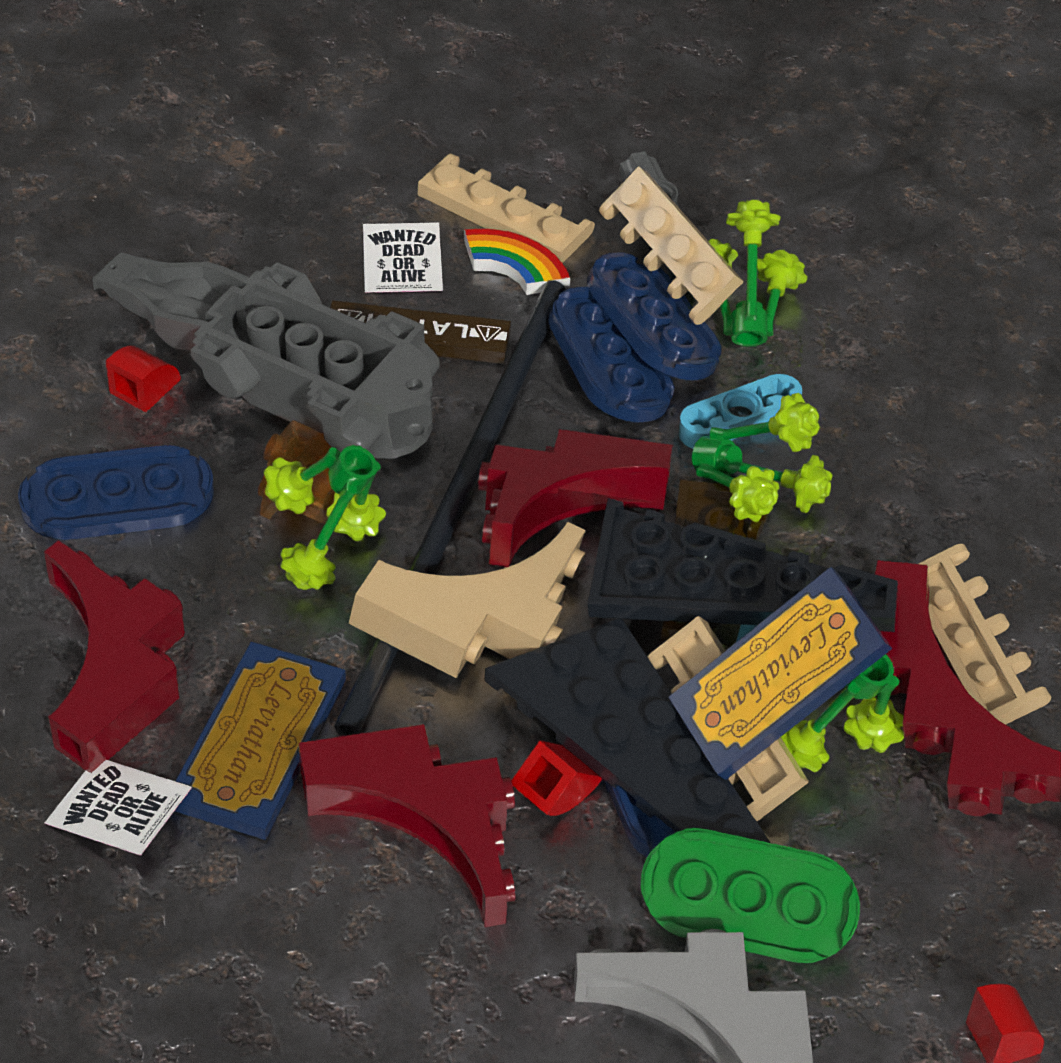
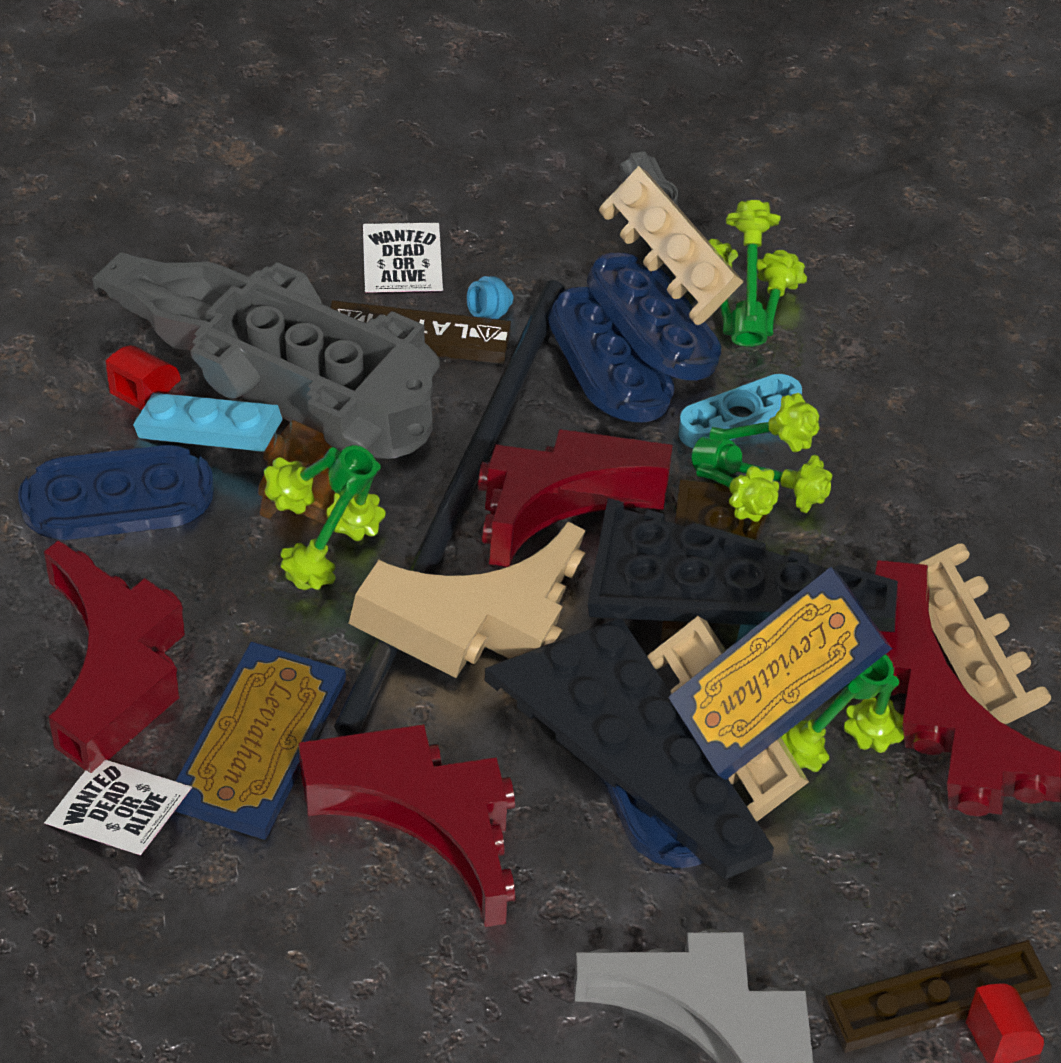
(208, 421): none -> medium azure plate
(489, 298): none -> dark azure plate
(499, 209): tan hinge -> none
(516, 257): tile -> none
(554, 779): red brick -> none
(779, 896): green tile -> none
(930, 995): none -> dark brown tile

